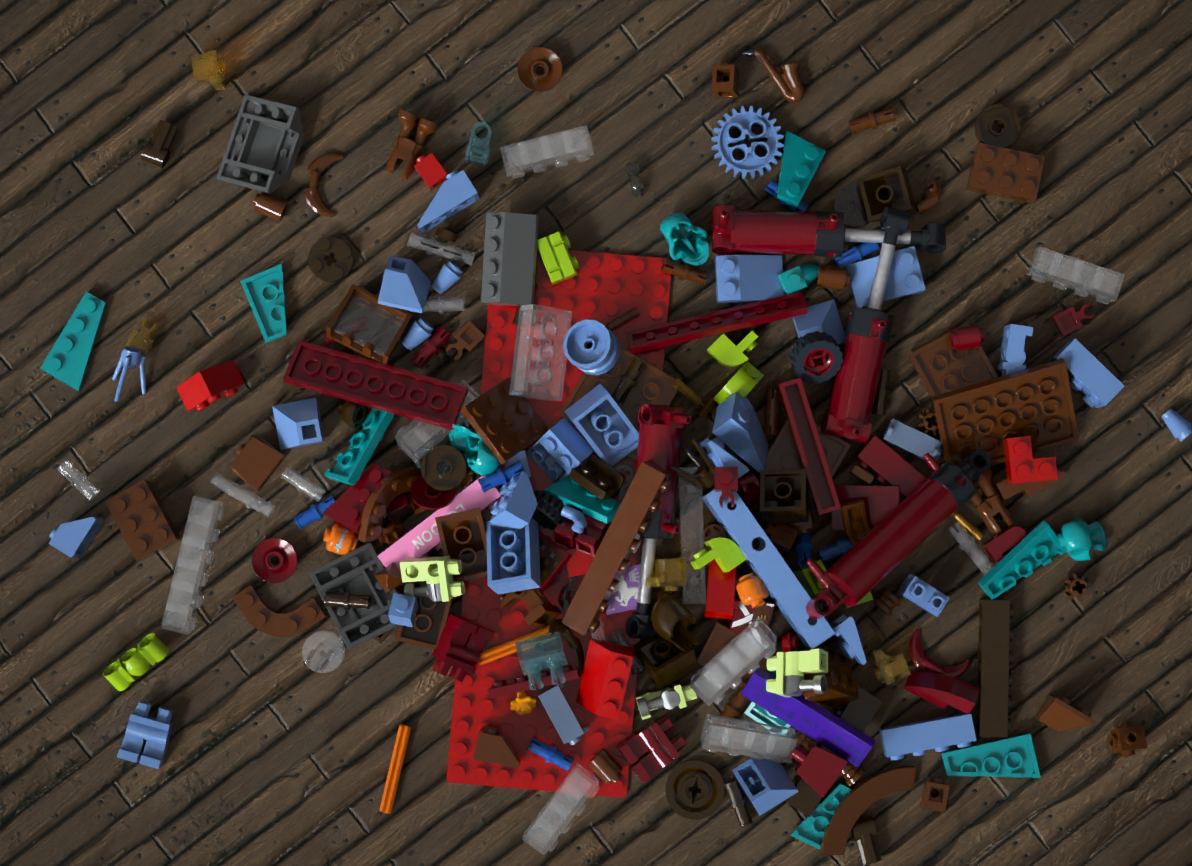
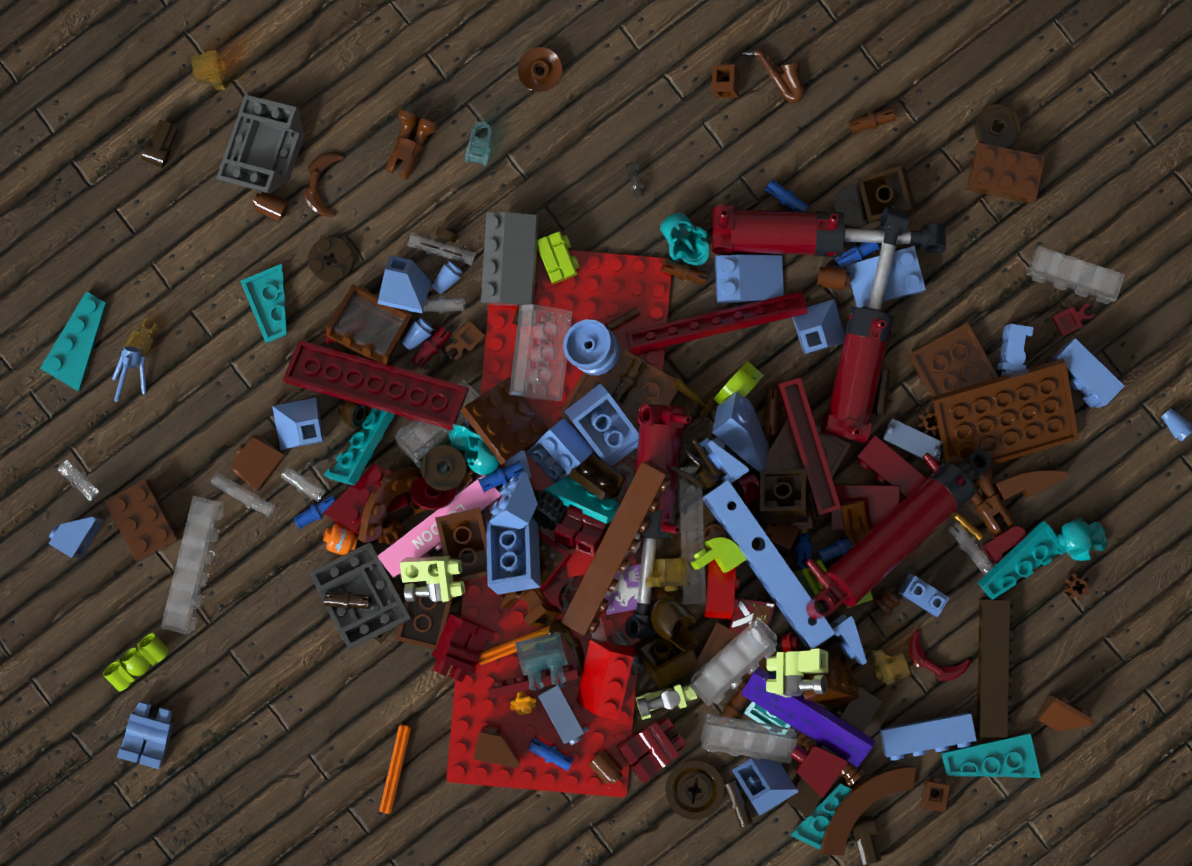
(209, 386): red brick -> none
(263, 563): dark red dish -> none
(277, 623): reddish brown plate -> none
(323, 651): clear head -> none
(389, 578): reddish brown slope -> none
(403, 610): medium blue brick -> none
(430, 170): red brick -> none
(450, 199): medium blue slope -> none
(547, 151): clear brick -> none
(560, 809): clear brick -> none
(576, 516): medium blue arm -> none
(726, 482): dark red plate -> none
(729, 354): lime brick -> none
(743, 122): medium blue gear -> none
(752, 590): orange head -> none
(798, 167): teal wing -> none
(798, 277): teal plate -> none
(820, 347): black wheel -> none
(861, 474): reddish brown tile -> none
(931, 197): reddish brown arm -> none
(942, 690): dark red slope -> none
(966, 337): dark red brick -> none
(1022, 466): red brick -> none
(1127, 739): reddish brown brick -> none

